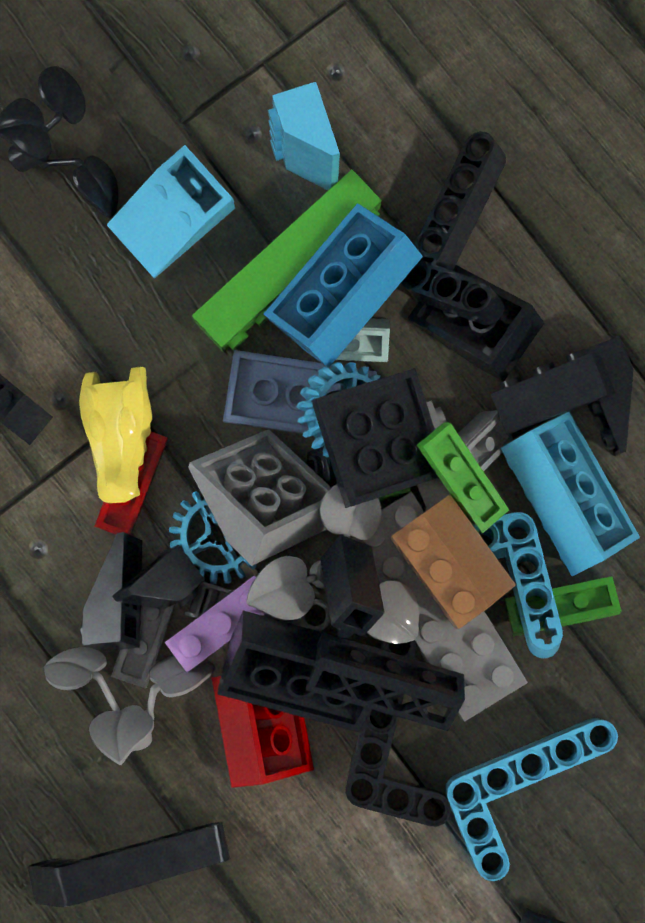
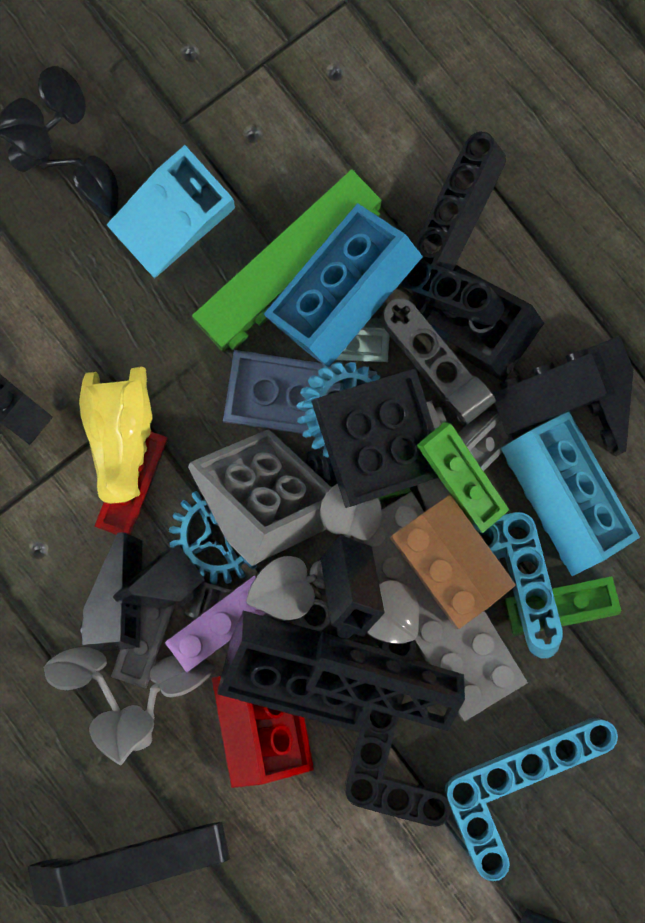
(304, 135): medium azure slope -> none
(462, 397): none -> dark grey piece

